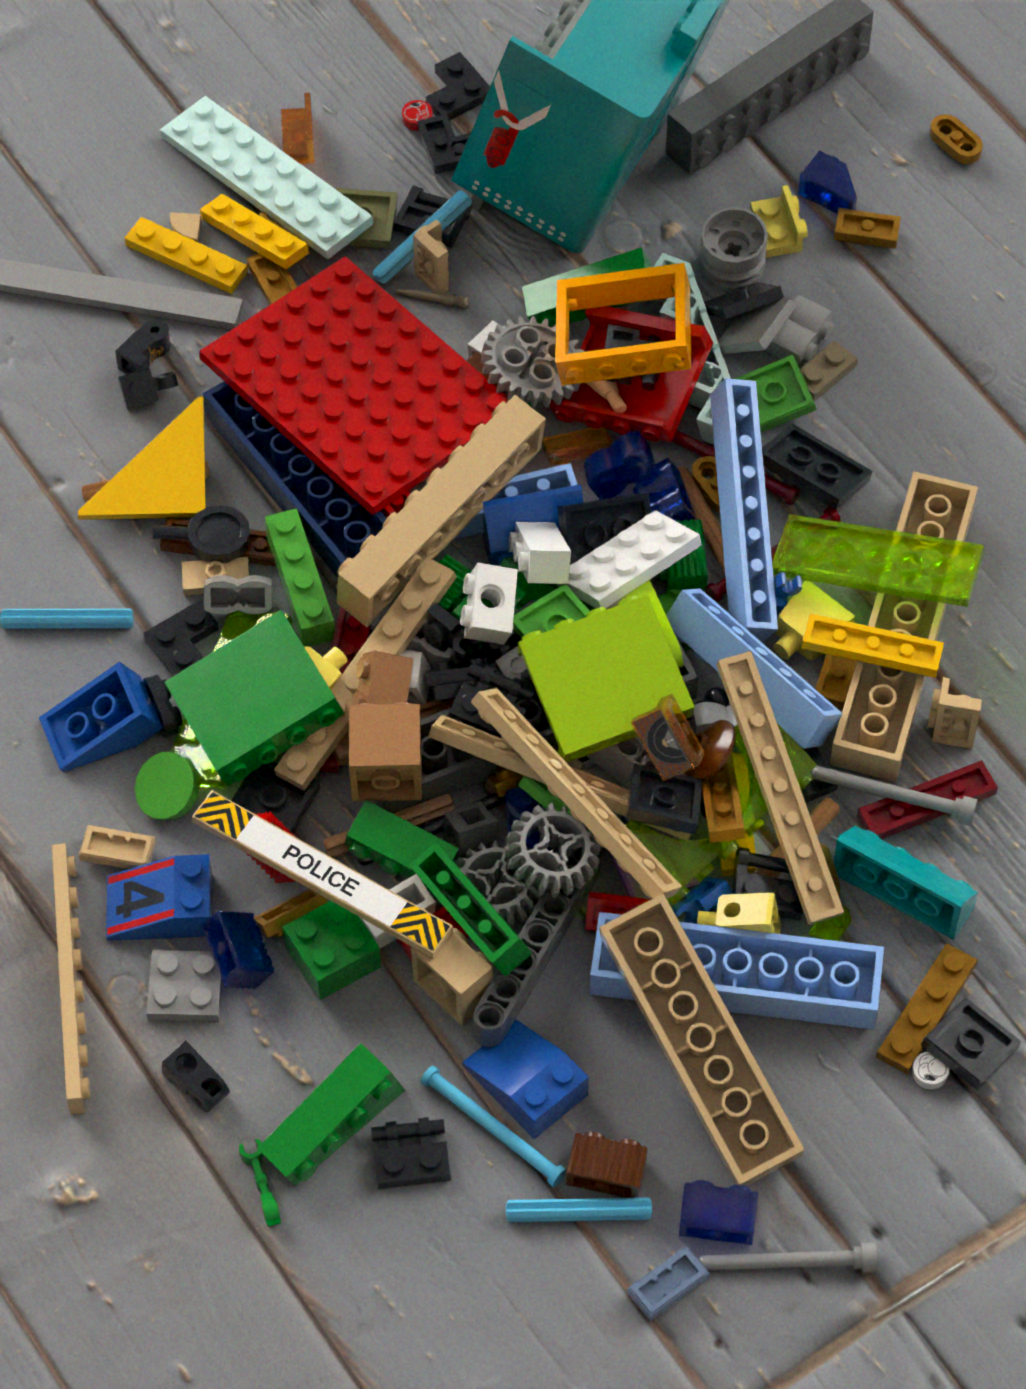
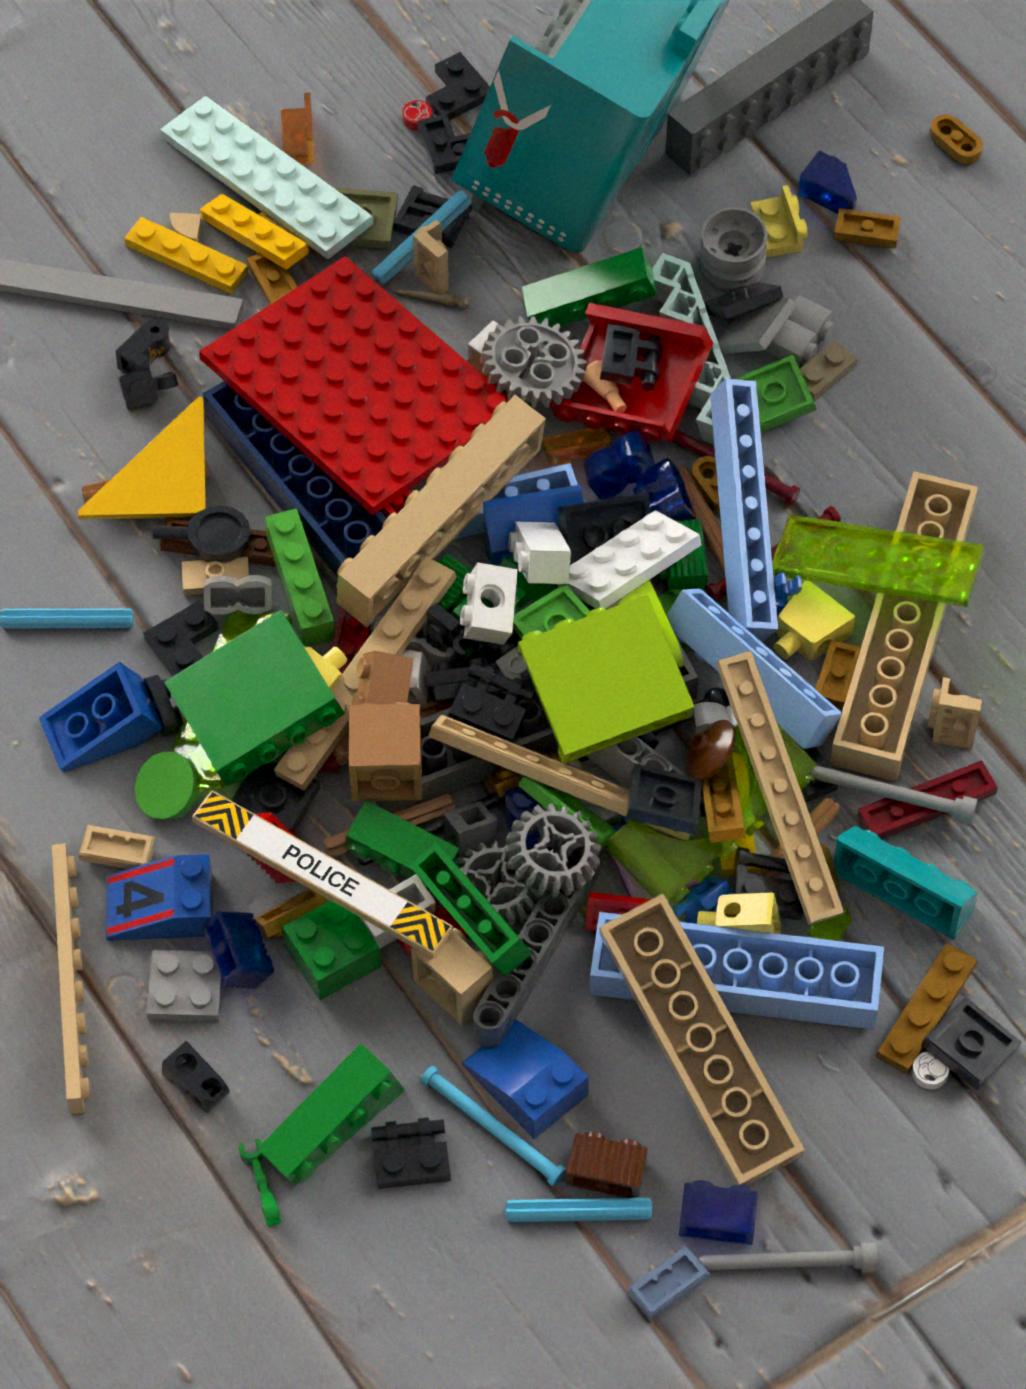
(576, 794): tan plate -> none
(618, 289): light orange window -> none
(668, 738): panel -> none
(814, 466): black plate -> none
(872, 645): yellow plate -> none

